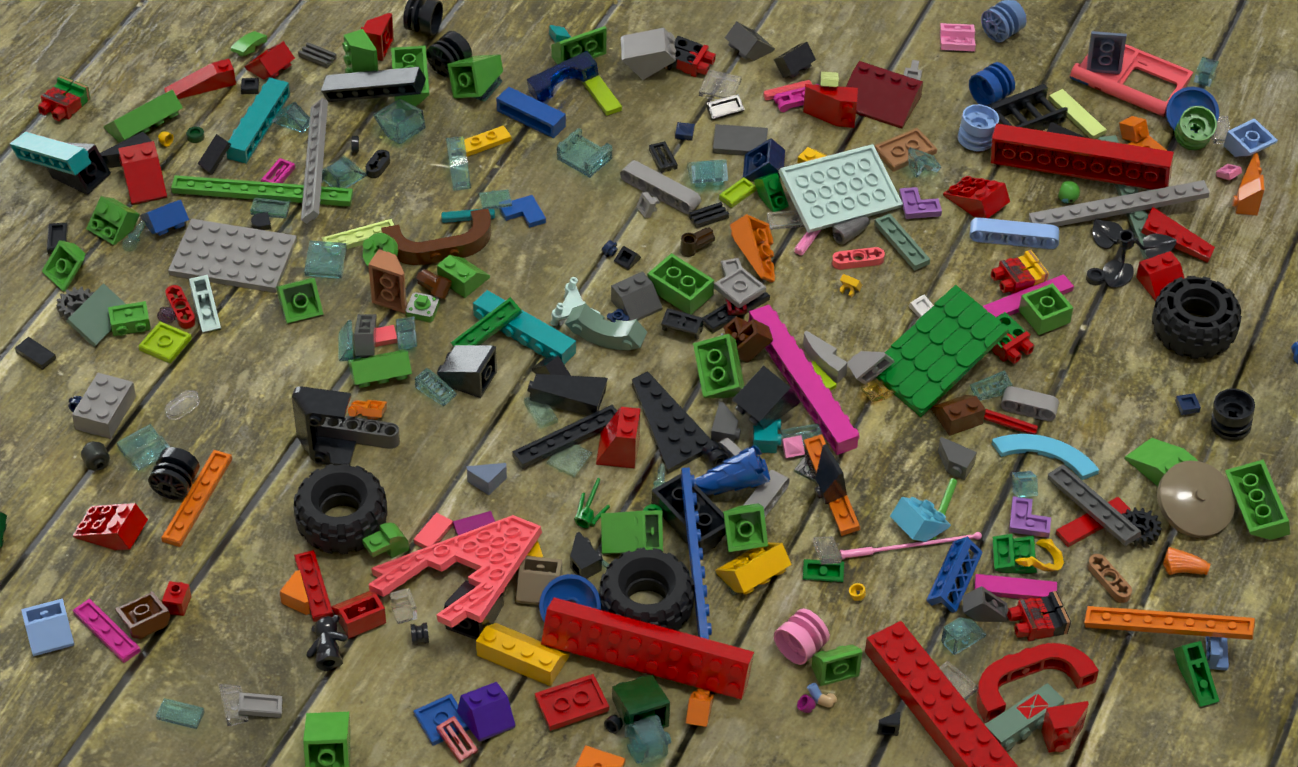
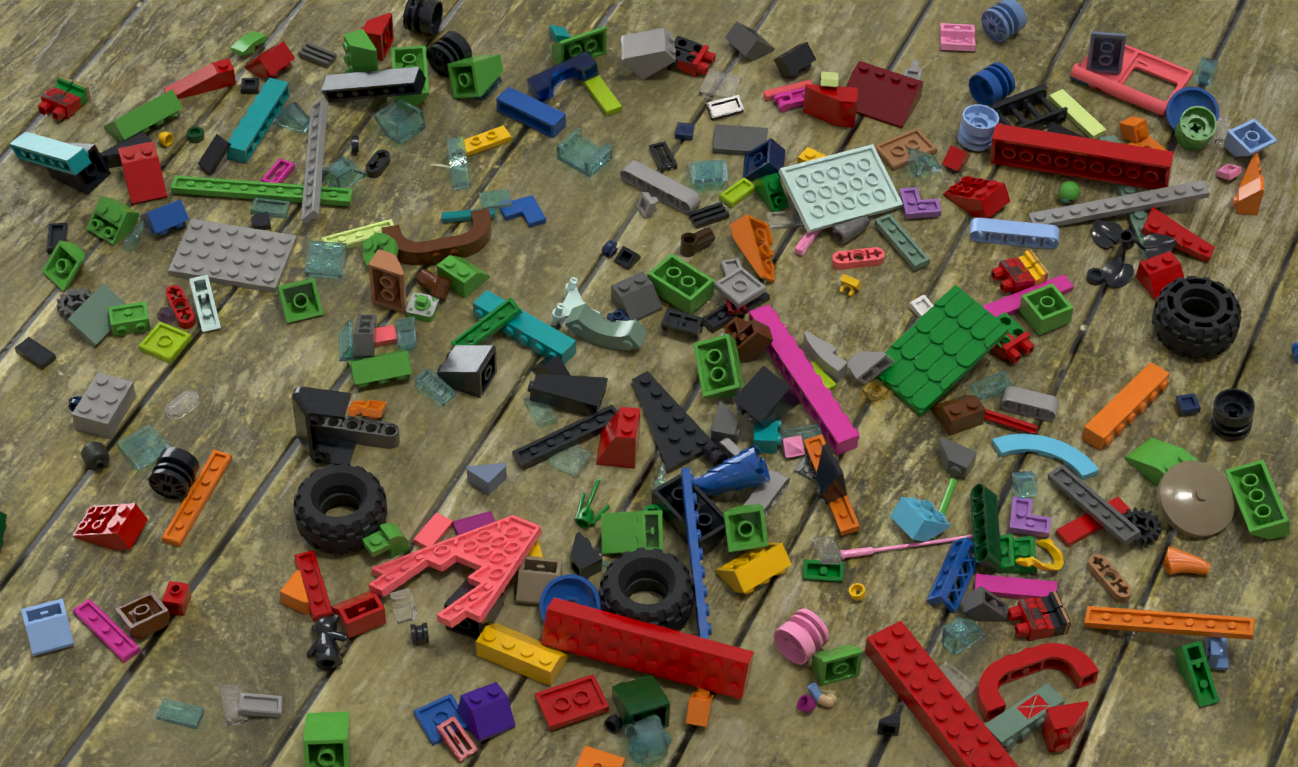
(955, 158): none -> red brick
(985, 527): none -> dark green beam
(1126, 406): none -> orange brick

